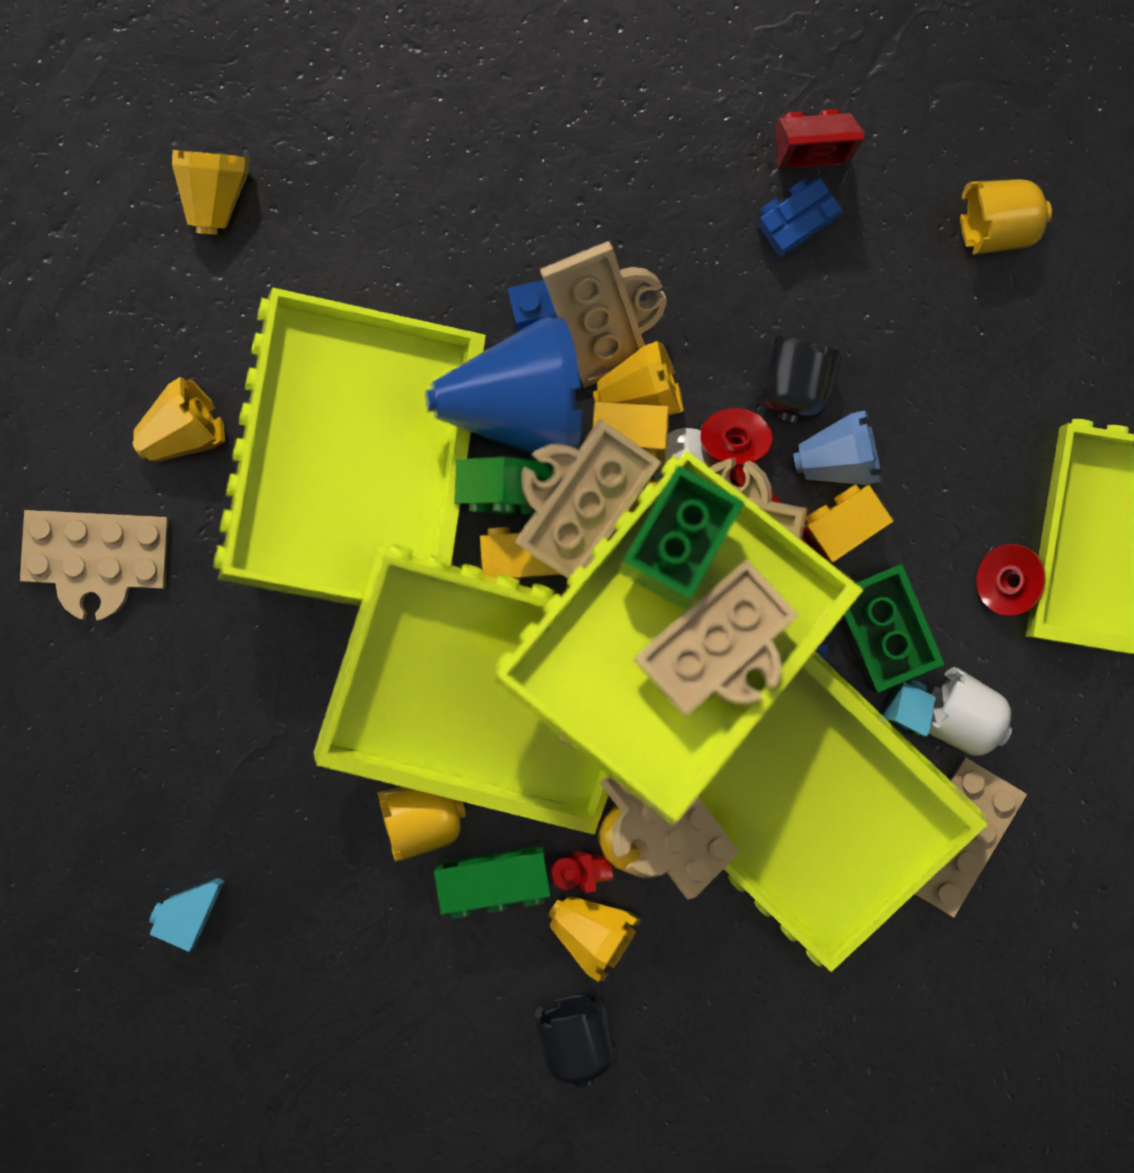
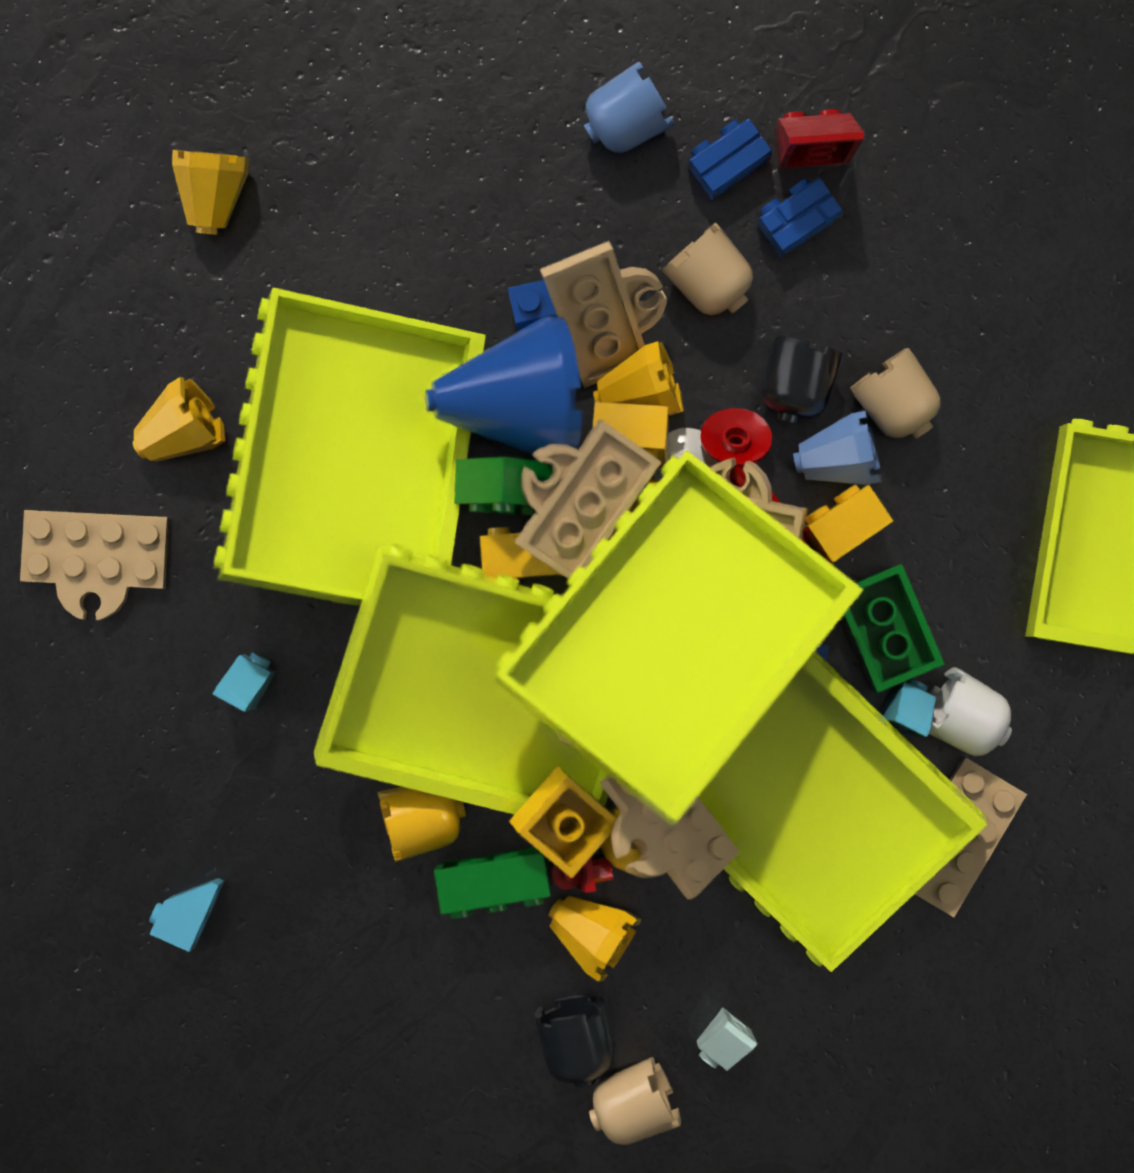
(245, 682): none -> medium azure slope
(564, 822): none -> yellow brick
(626, 111): none -> medium blue cylinder
(634, 1104): none -> tan cylinder
(681, 536): green brick -> none
(711, 273): none -> tan cylinder
(720, 643): tan plate -> none
(725, 1041): none -> light aqua slope
(729, 158): none -> blue brick
(900, 397): none -> tan cylinder
(996, 576): red dish -> none
(1003, 215): yellow cylinder -> none

